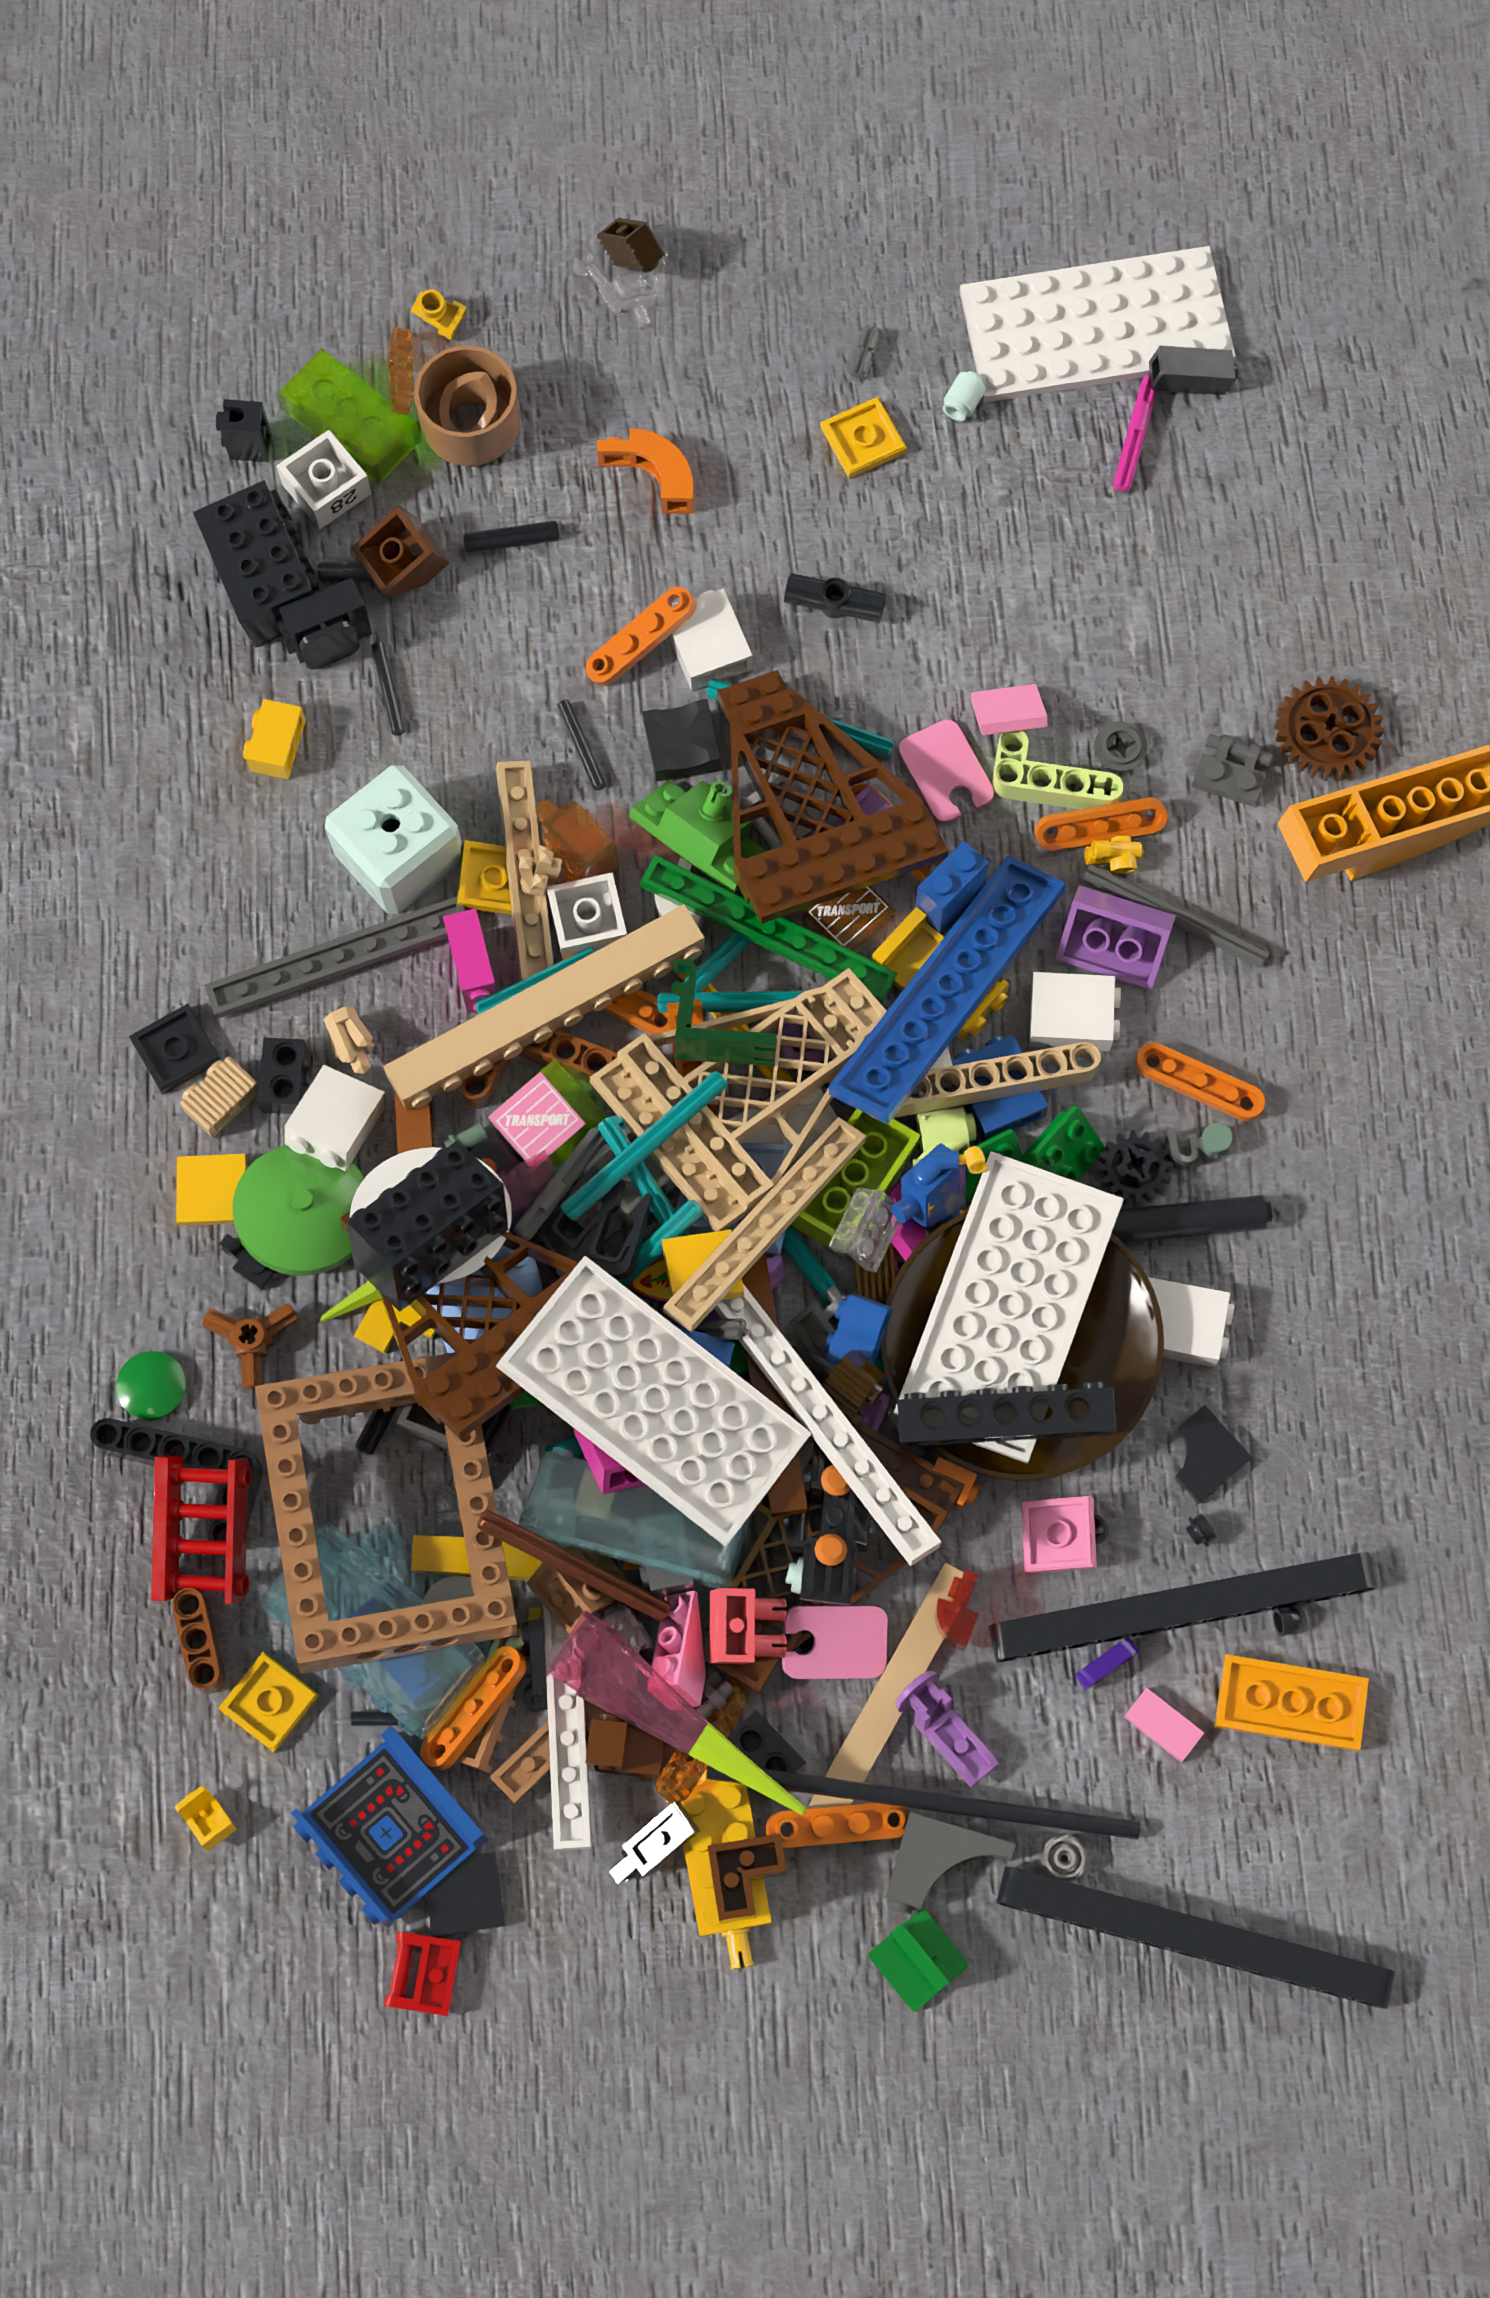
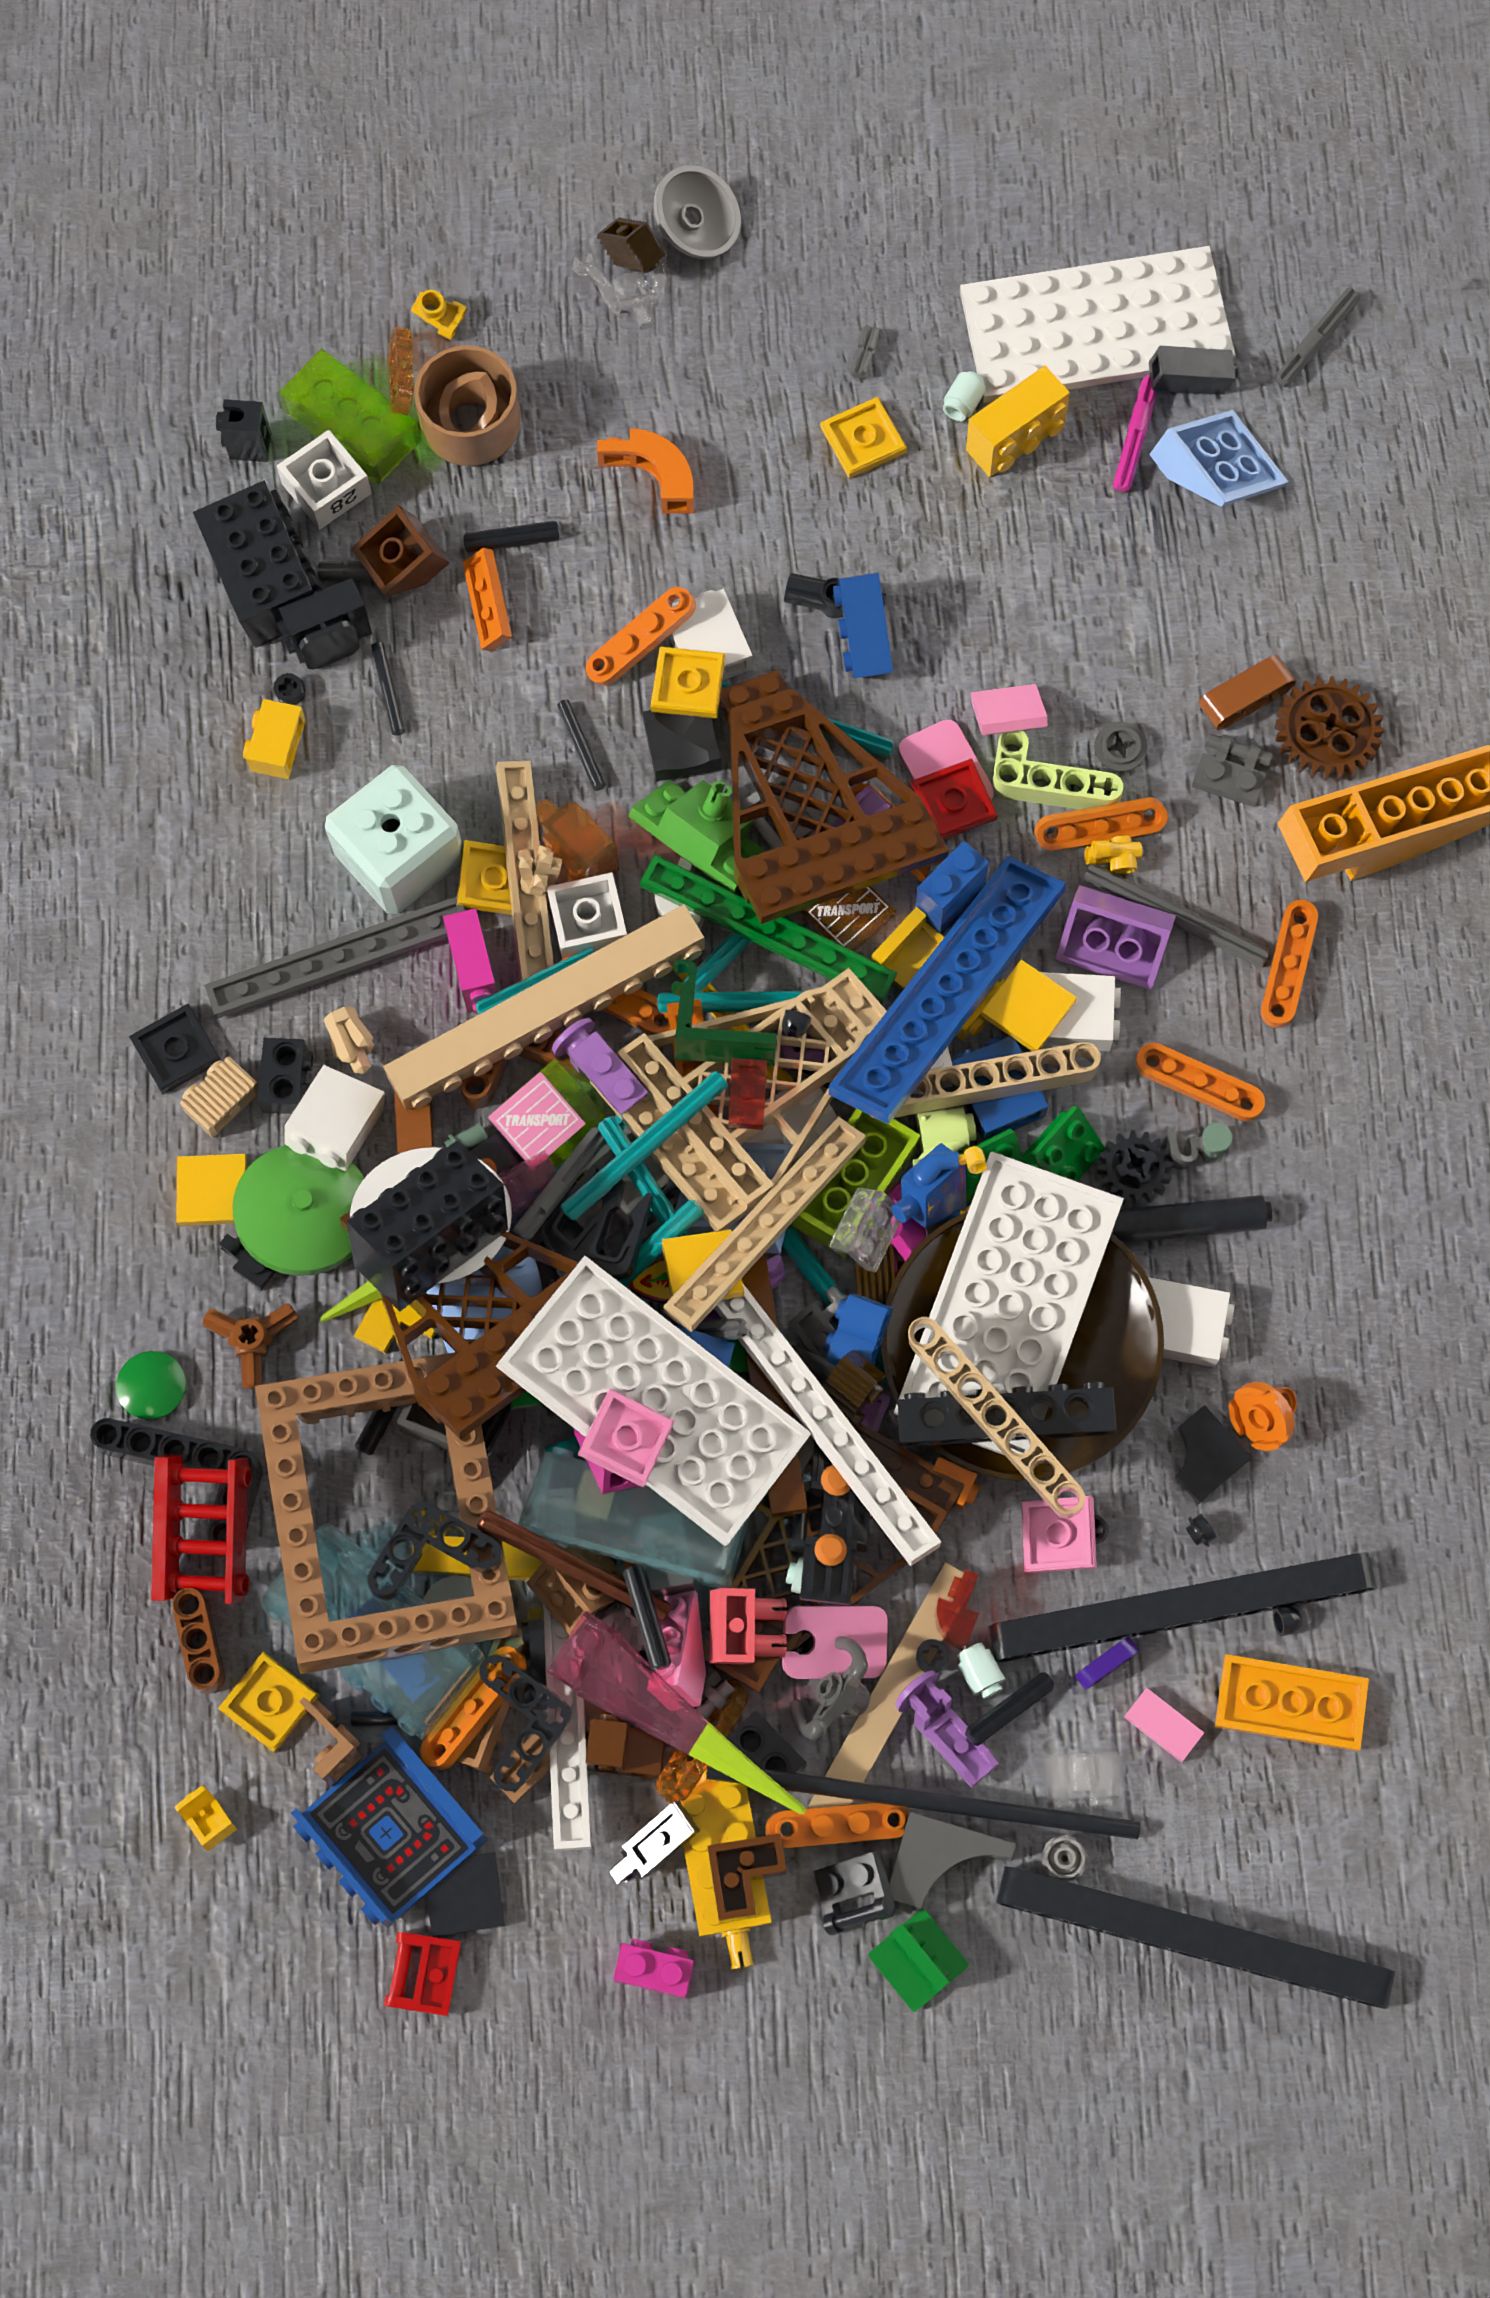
(281, 684): none -> black bush
(336, 1760): none -> medium nougat bracket
(423, 1537): none -> black beam
(487, 599): none -> orange plate
(537, 1724): none -> black beam
(600, 1065): none -> medium lavender piece
(626, 1437): none -> bright pink tile
(647, 1617): none -> black axle
(653, 1970): none -> dark pink brick
(688, 682): none -> yellow tile
(708, 205): none -> light grey dish
(747, 1094): none -> clear red plate
(795, 1021): none -> black hinge
(836, 1693): none -> dark grey piece
(851, 1880): none -> black plate
(863, 625): none -> blue brick
(924, 1648): none -> black bush
(955, 798): none -> red tile
(980, 1670): none -> light aqua brick
(991, 1399): none -> tan beam
(1009, 1709): none -> black axle
(1017, 421): none -> yellow brick
(1028, 1006): none -> yellow tile
(1081, 1778): none -> clear brick
(1217, 459): none -> light blue slope
(1247, 692): none -> dark orange beam
(1264, 1414): none -> orange tile
(1289, 963): none -> orange plate
(1317, 337): none -> dark grey axle

